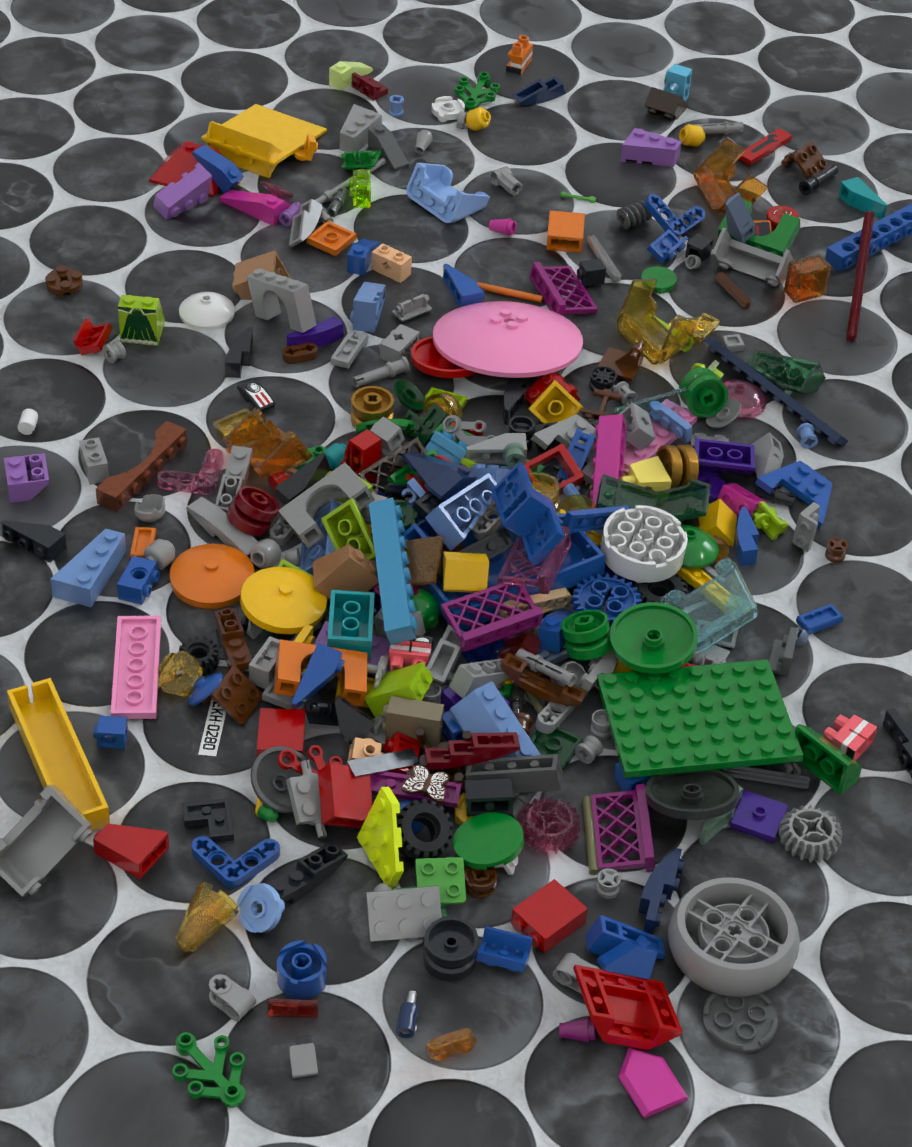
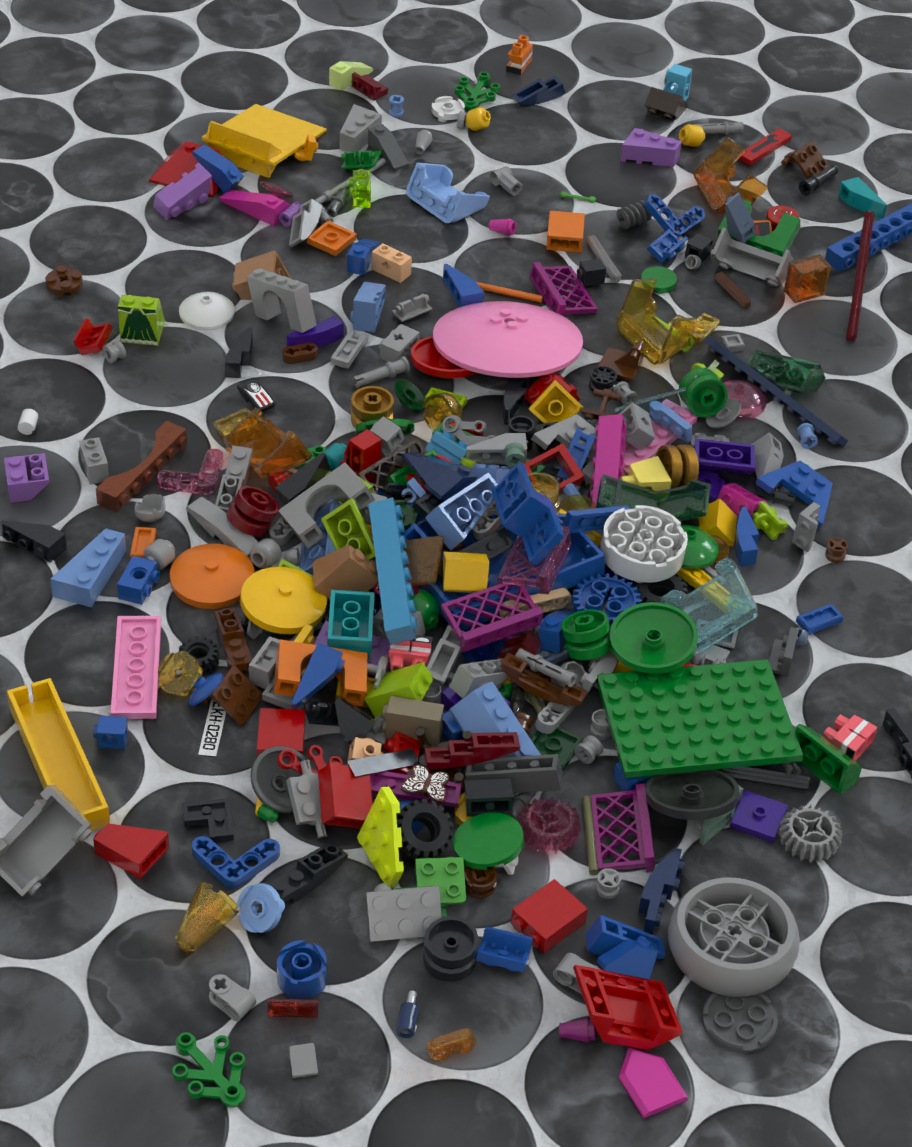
(427, 424): dark green plate -> none

